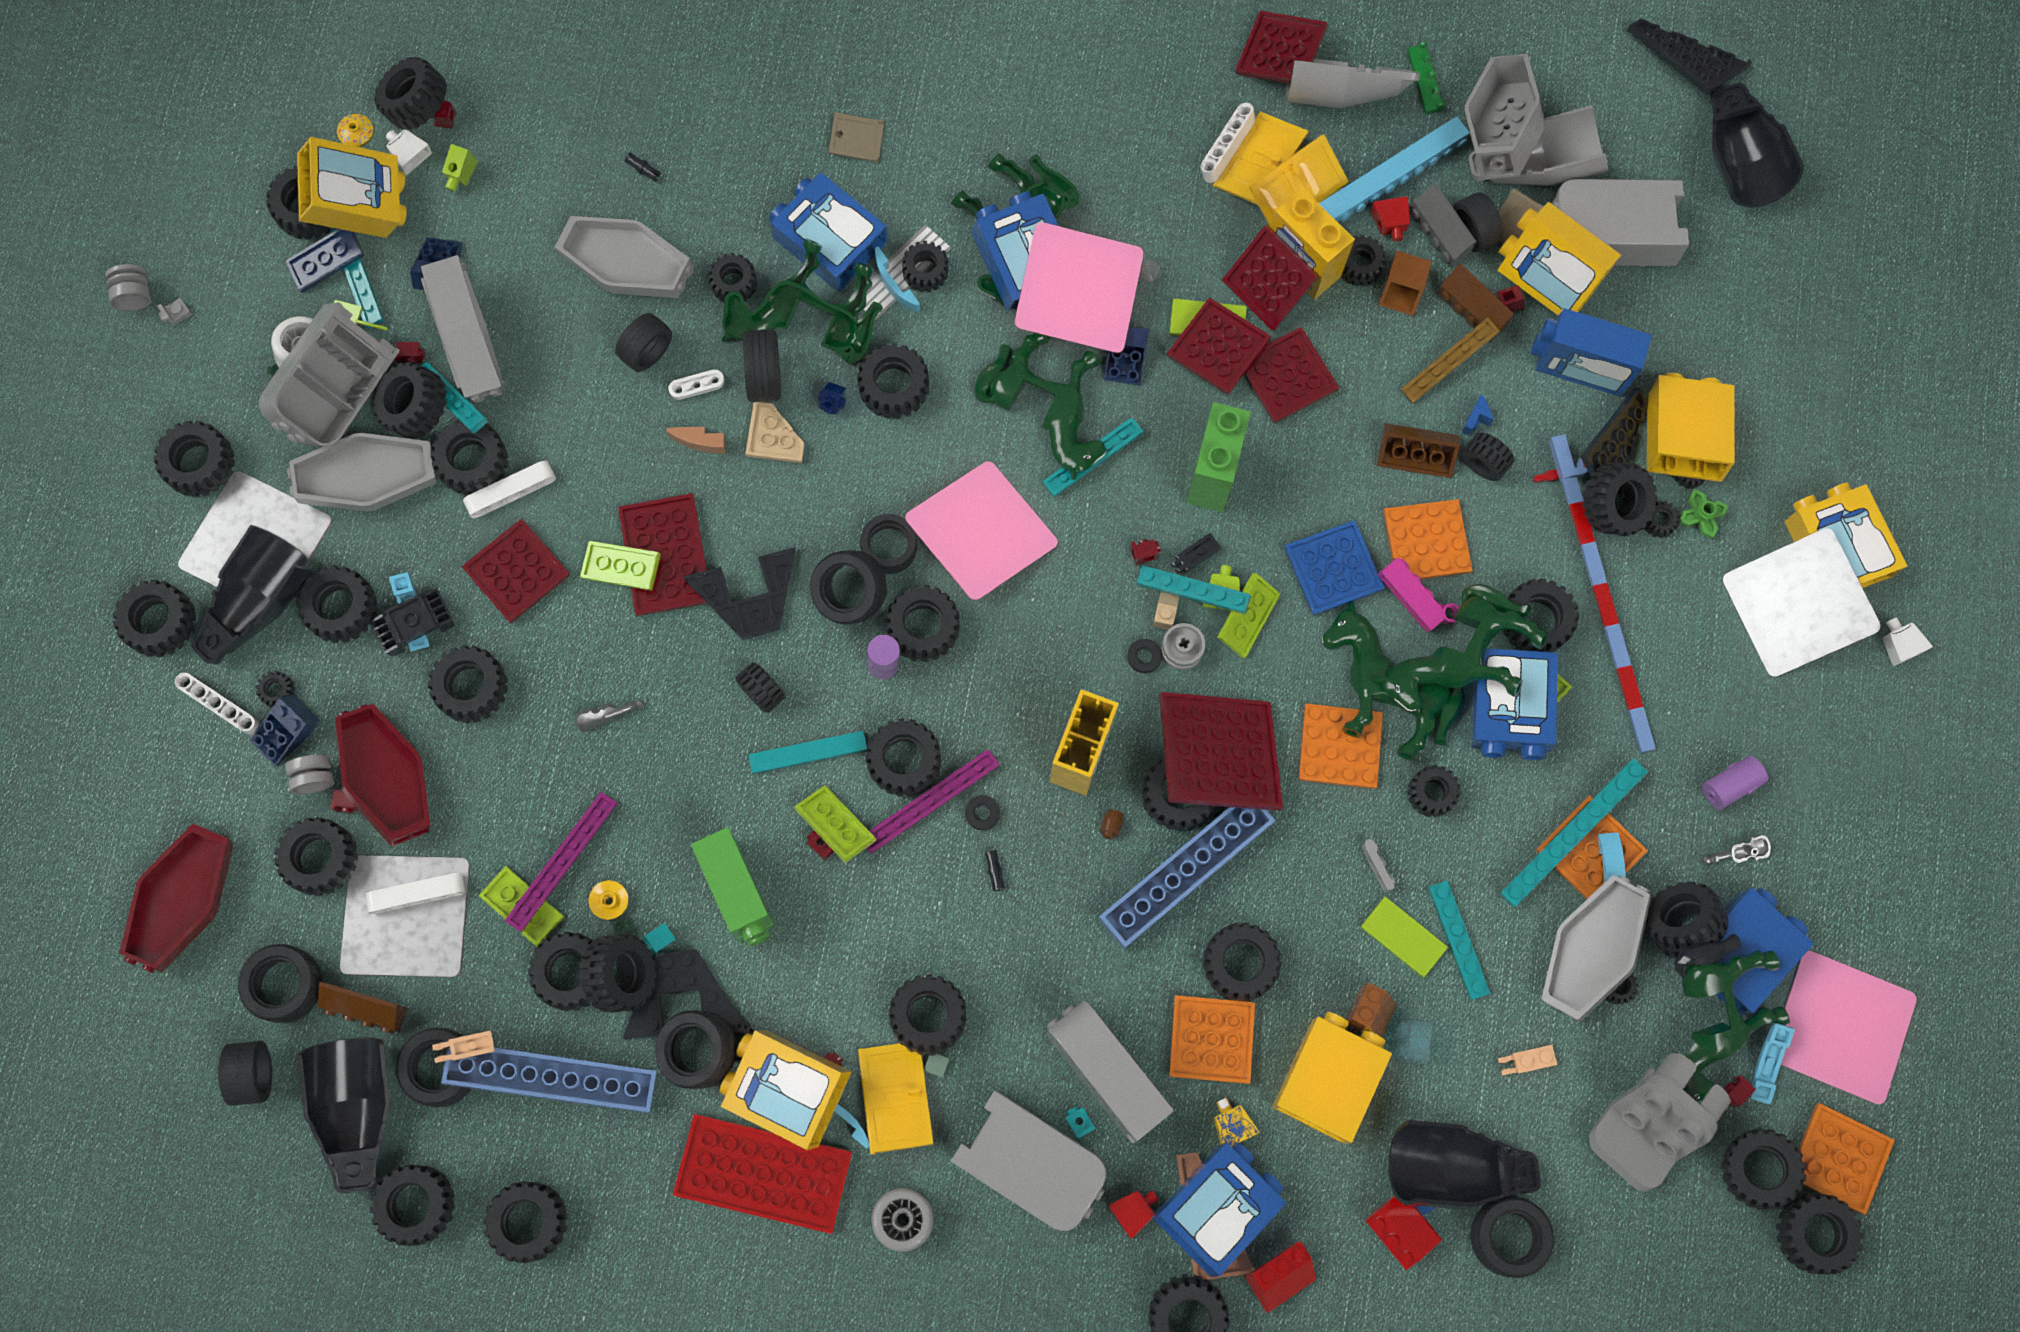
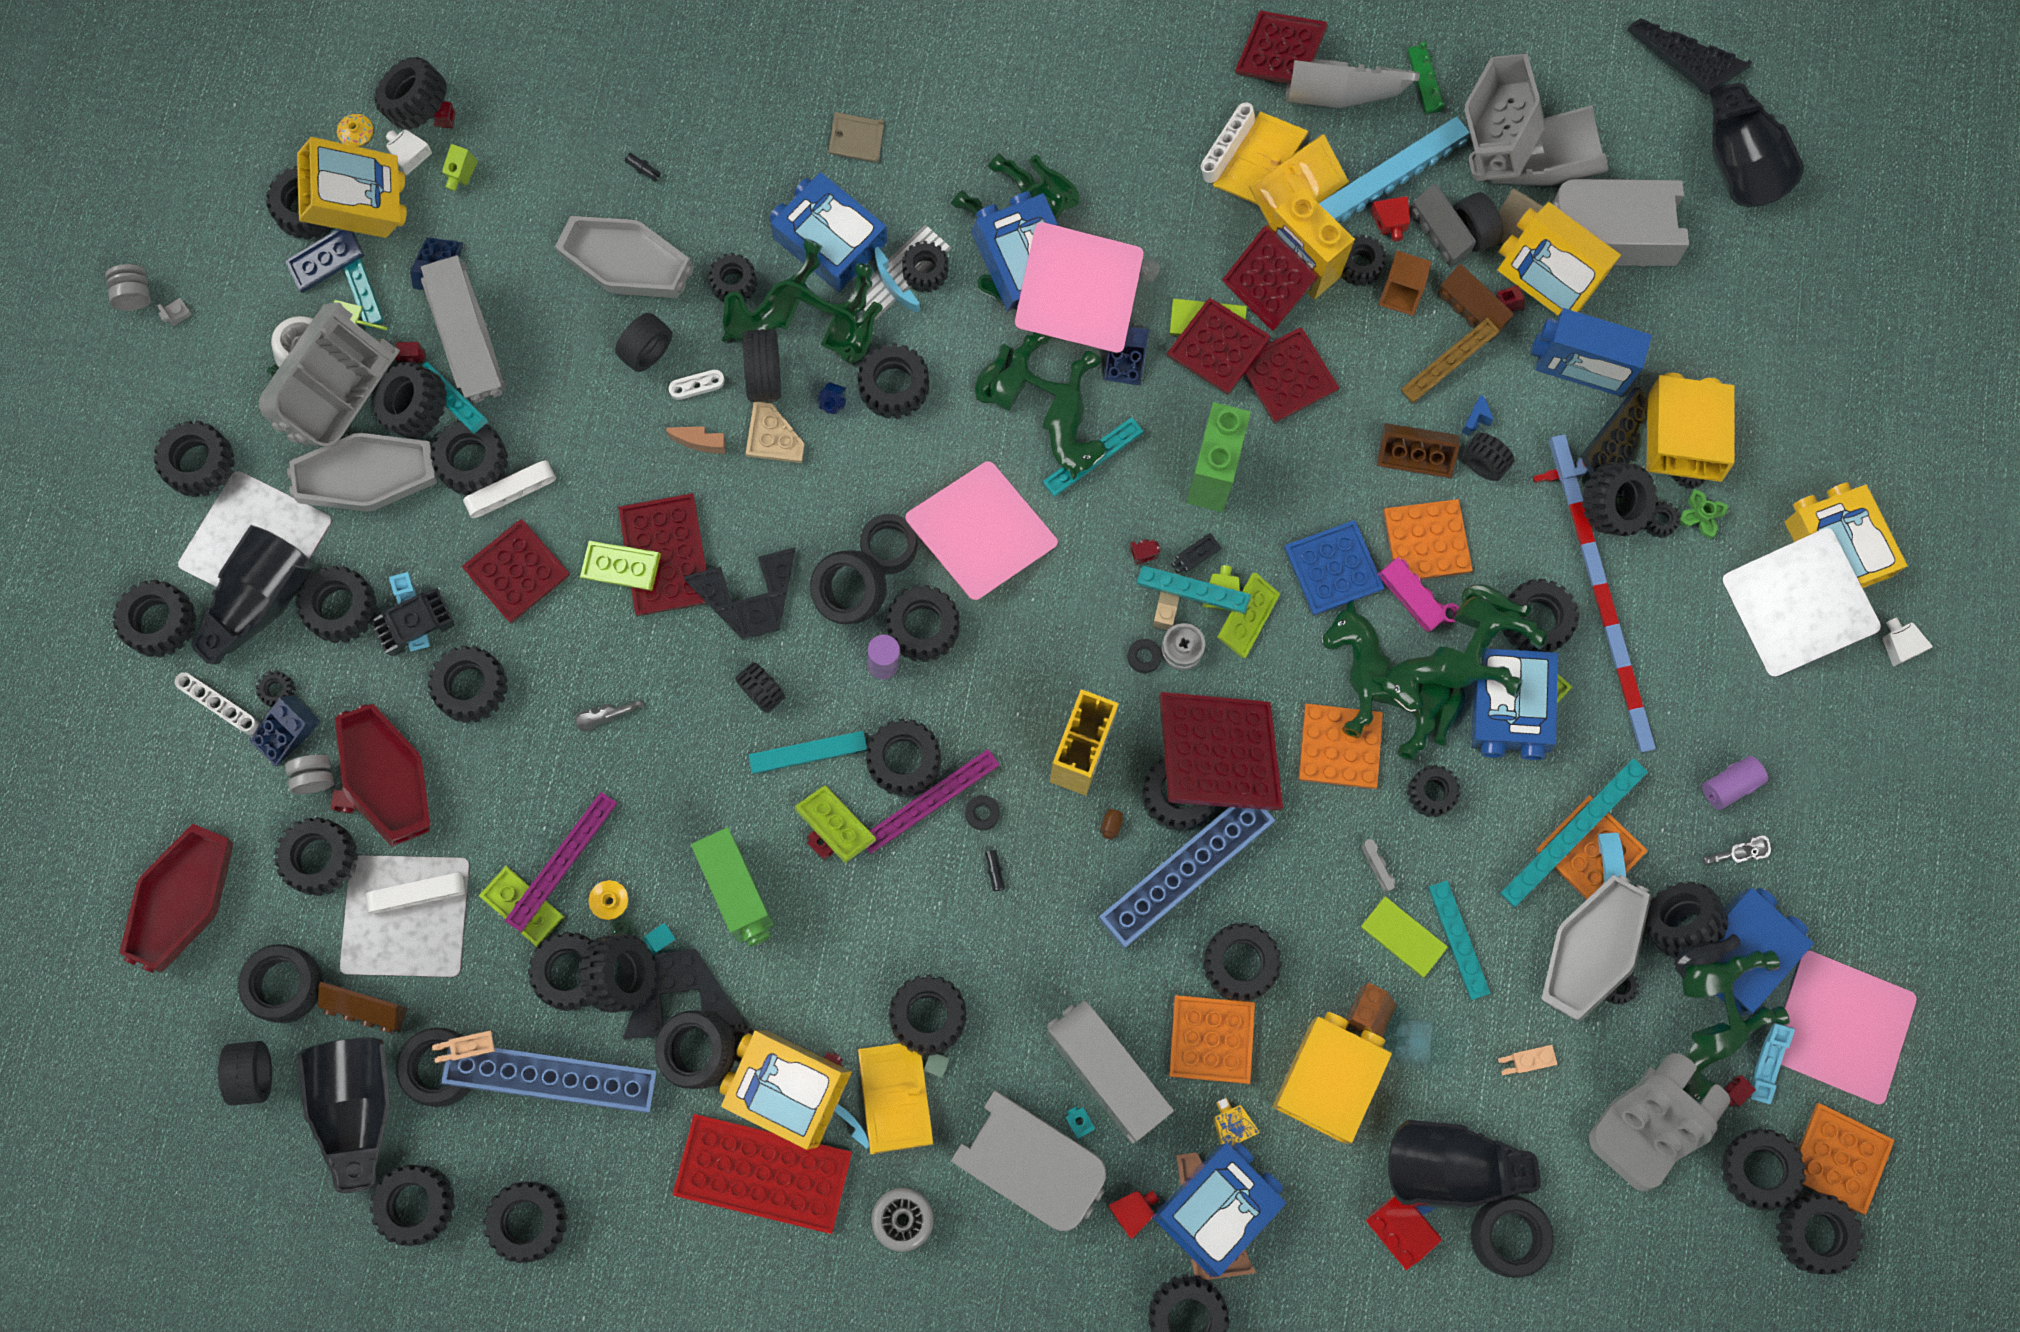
(1282, 1276): red slope -> none

